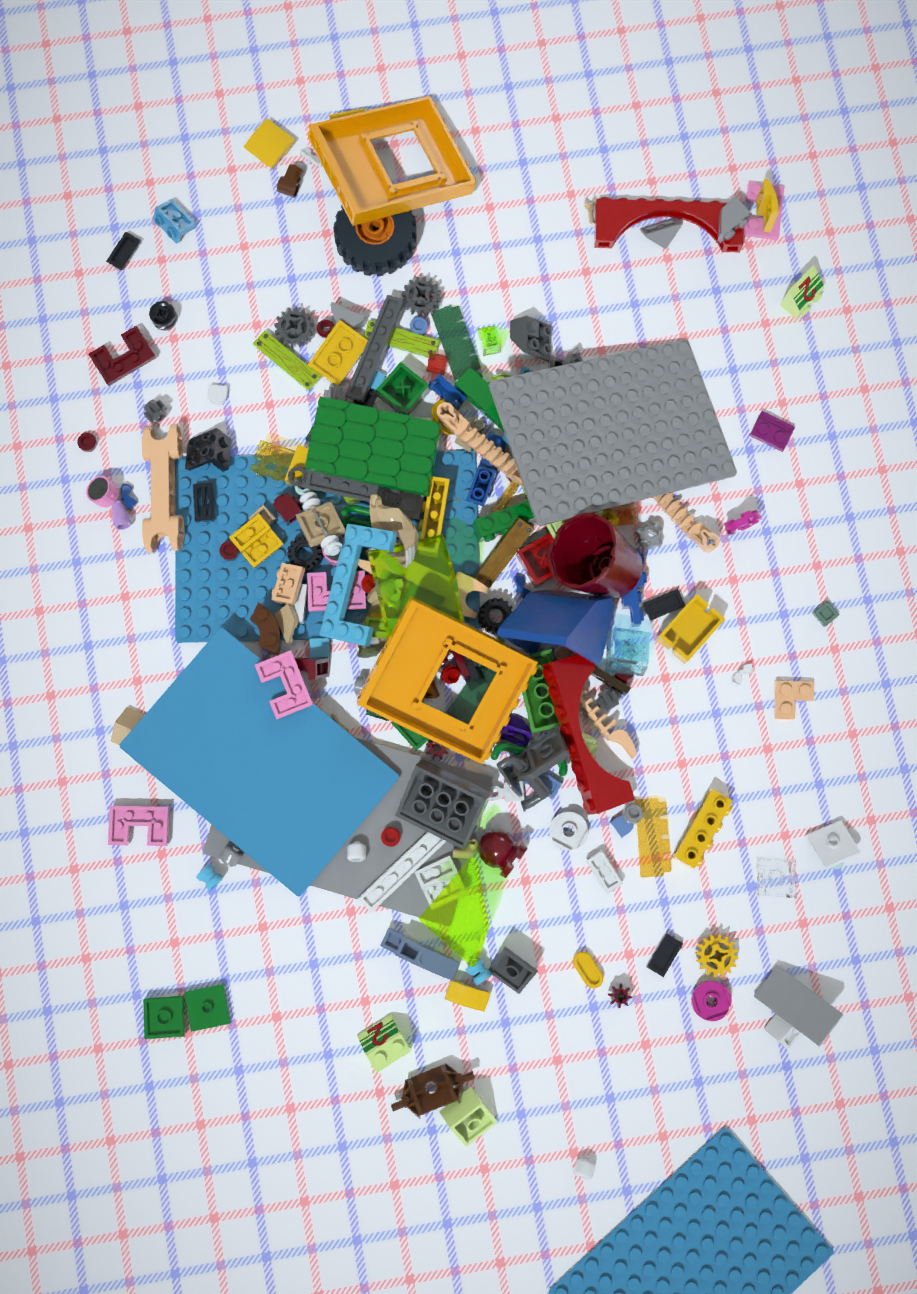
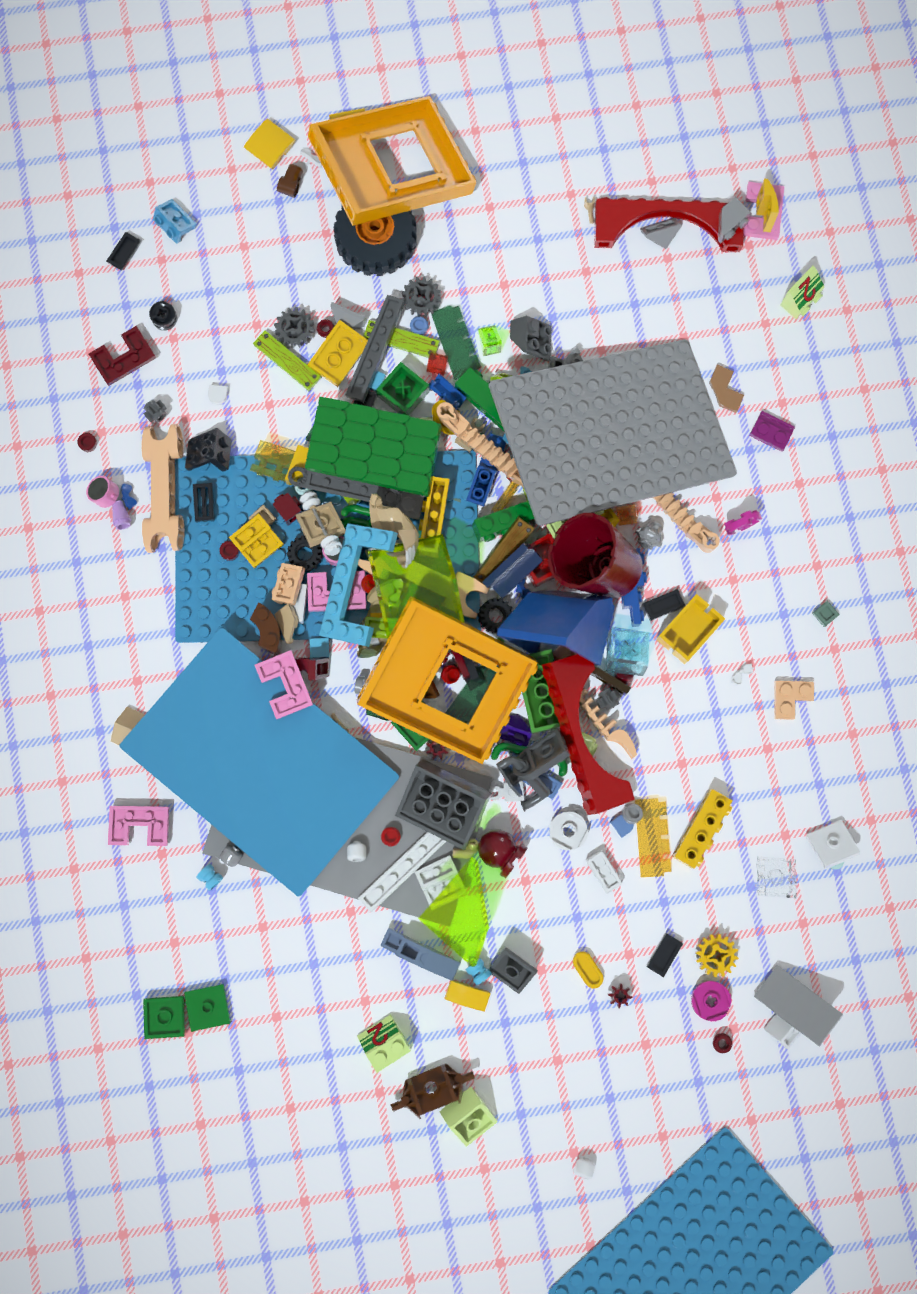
(335, 392): light grey gear -> none
(513, 570): none -> dark blue panel
(725, 397): none -> medium nougat tile
(728, 1043): none -> dark red plate

